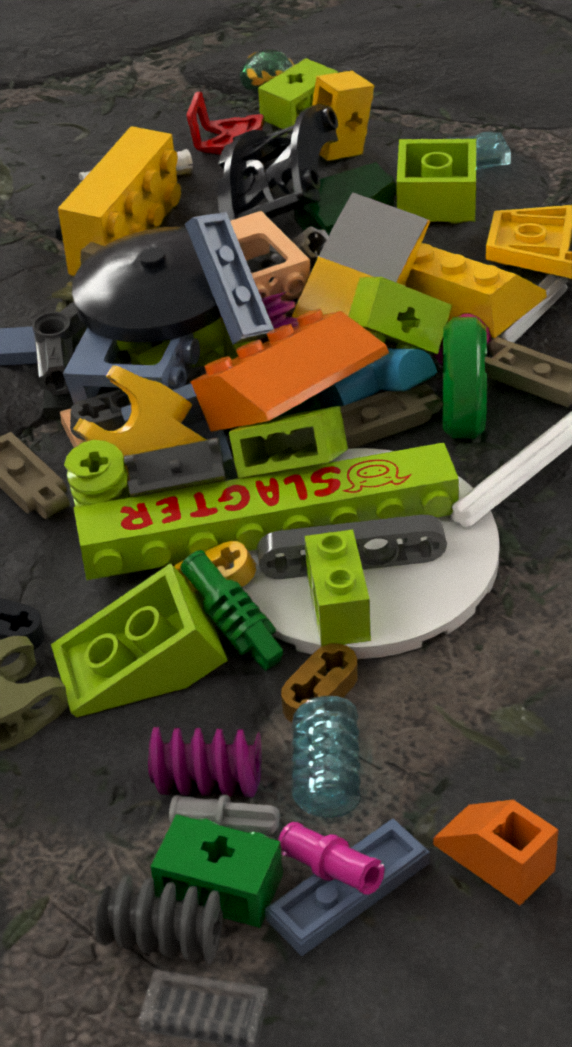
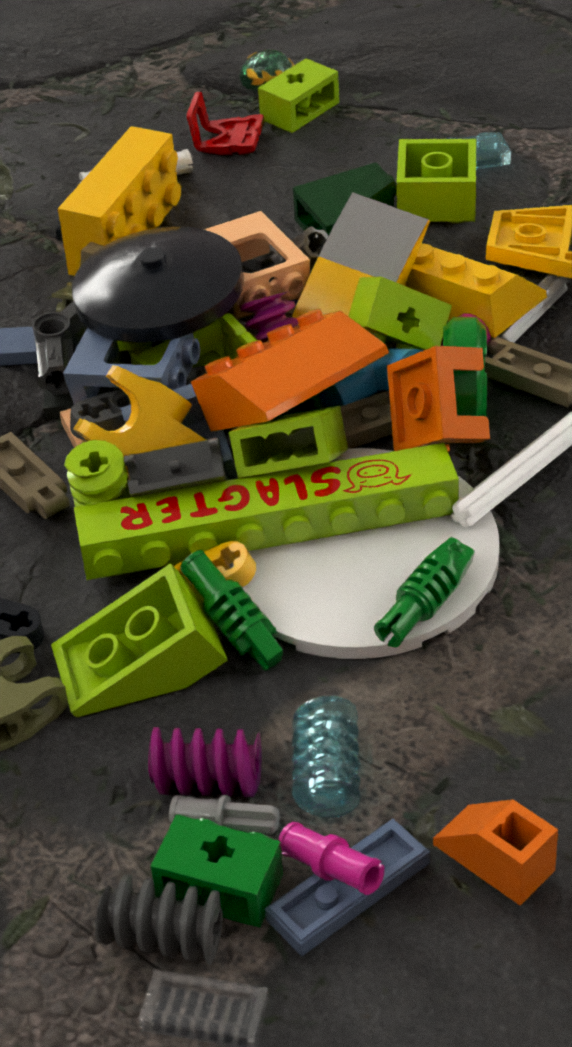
(229, 277): sand blue tile -> none
(297, 158): black fence -> none
(312, 677): pearl gold beam -> none
(337, 588): lime brick -> none
(351, 100): yellow brick -> none
(407, 528): dark grey beam -> none
(425, 398): none -> orange panel
(425, 590): none -> green hinge

